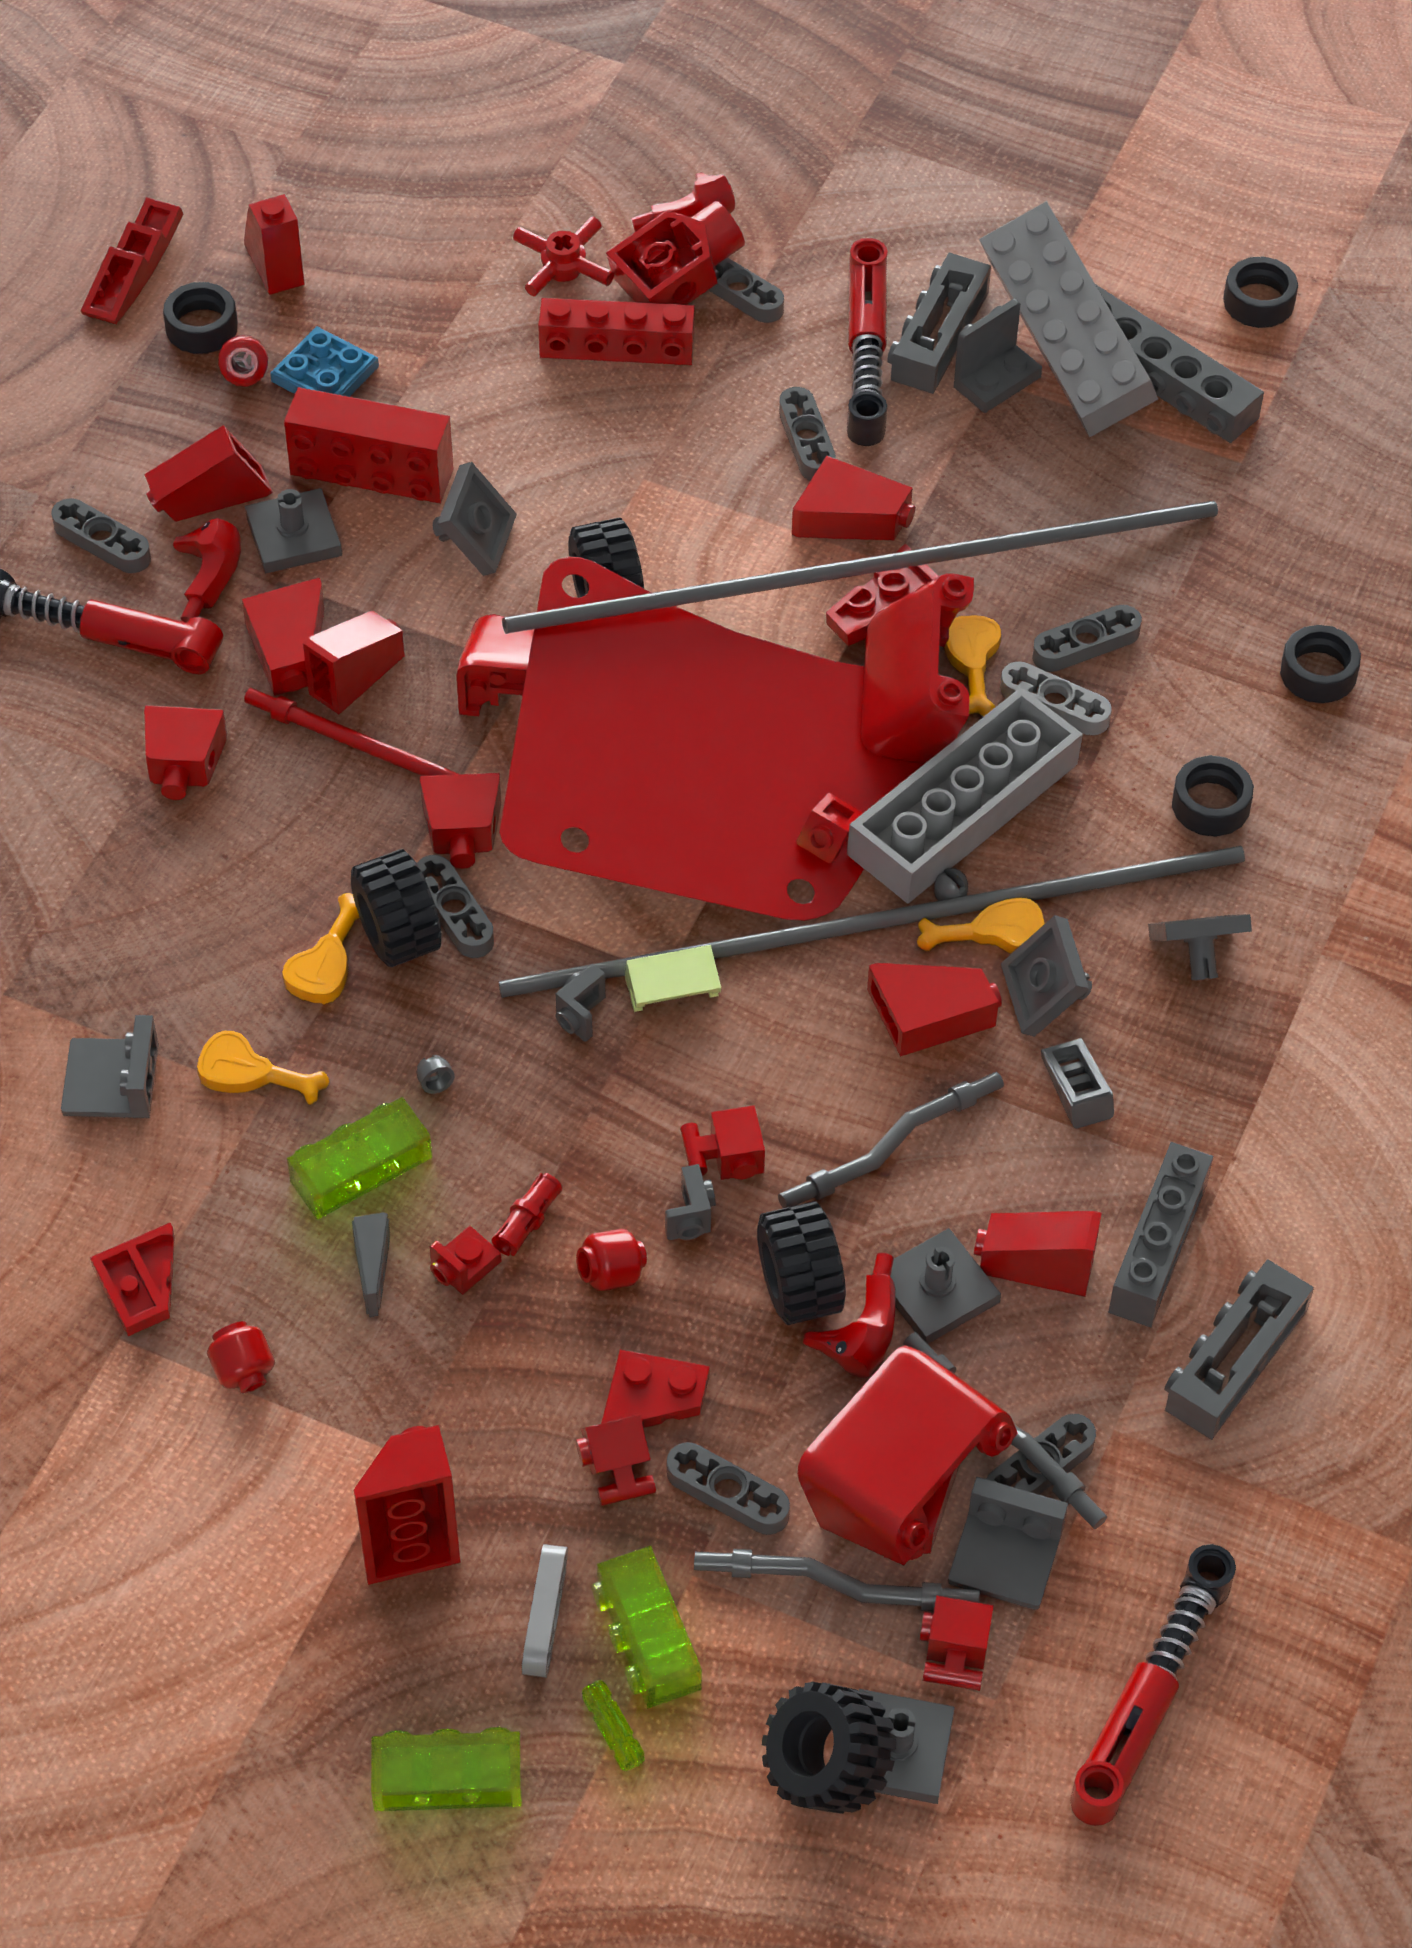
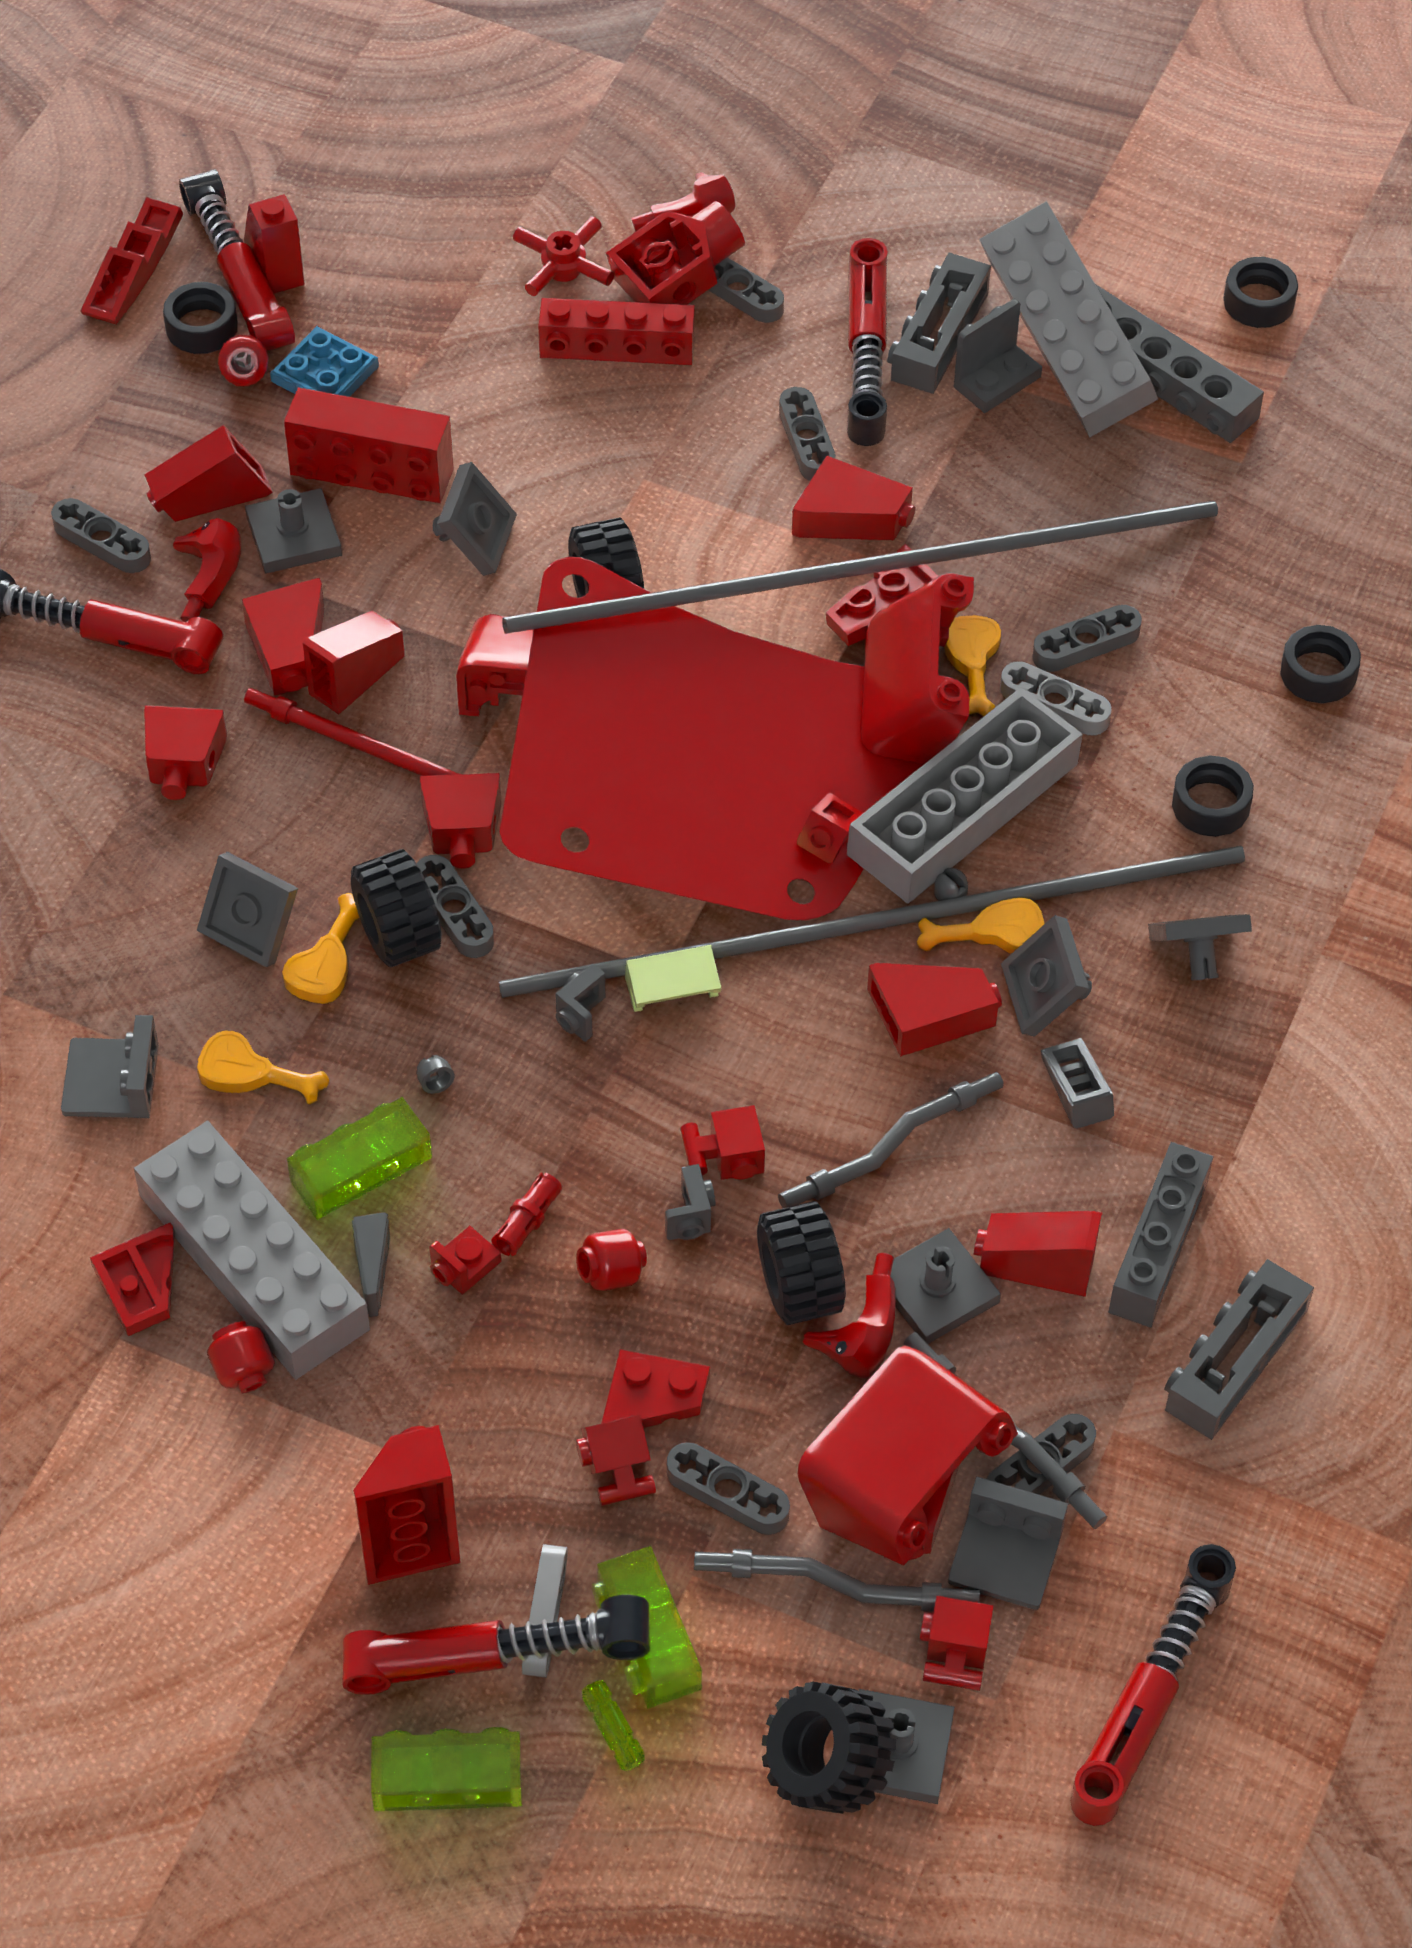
(247, 909): none -> dark grey tile
(252, 1249): none -> light grey brick
(265, 319): none -> red piece
(378, 1660): none -> piece

